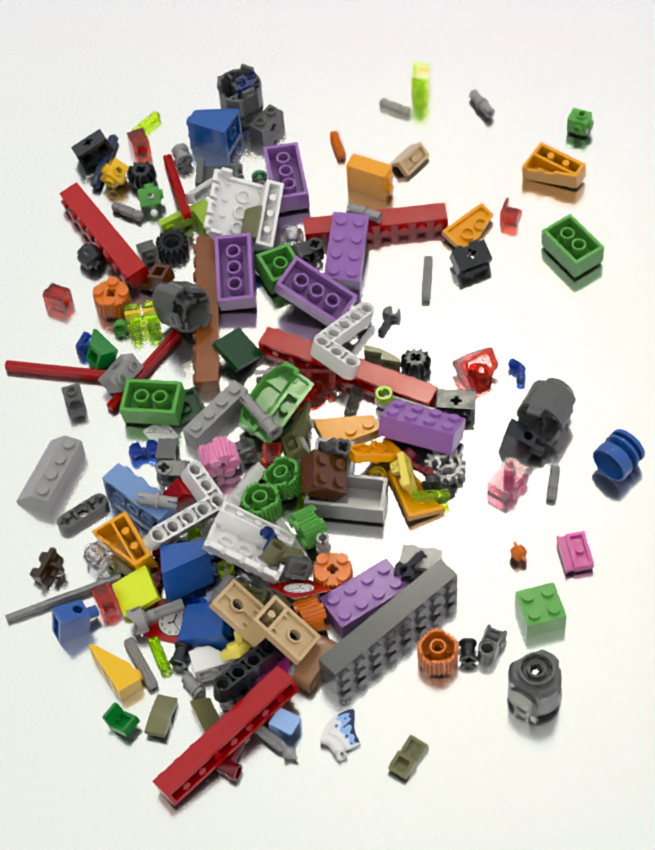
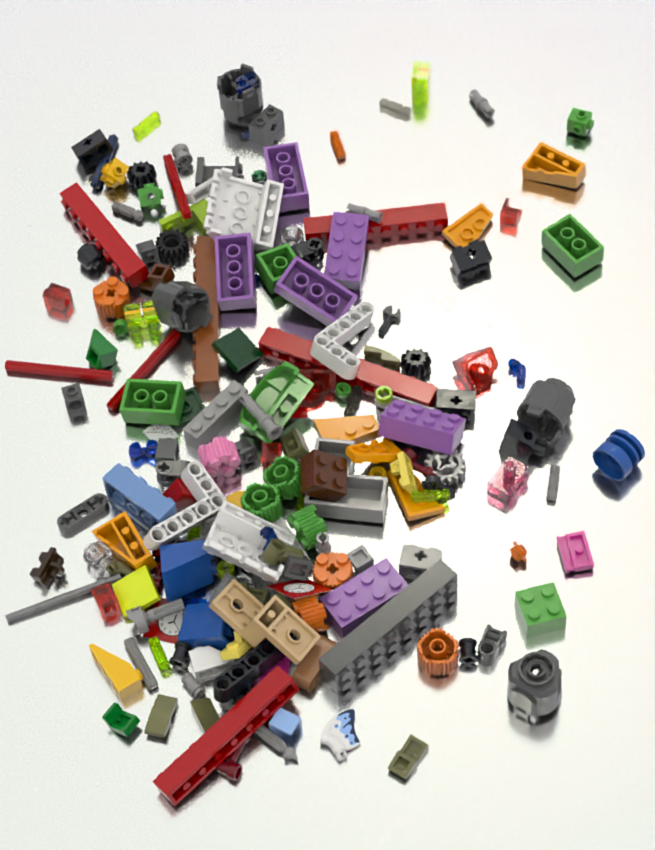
(52, 474): light grey slope -> none
(72, 620): blue torso -> none
(81, 345): clear blue arm -> none
(116, 375): light grey brick -> none
(138, 142): clear red brick -> none
(156, 500): light grey pin -> none
(214, 129): blue slope -> none
(251, 221): olive slope -> none
(253, 475): white piece -> none
(301, 421): olive slope -> none
(336, 447): dark grey piece -> none
(345, 390): none -> bright green hinge
(360, 559): none -> light grey panel
(369, 177): light orange brick -> none
(409, 574): black bar -> none
(410, 158): tan panel -> none
(427, 278): light grey axle -> none

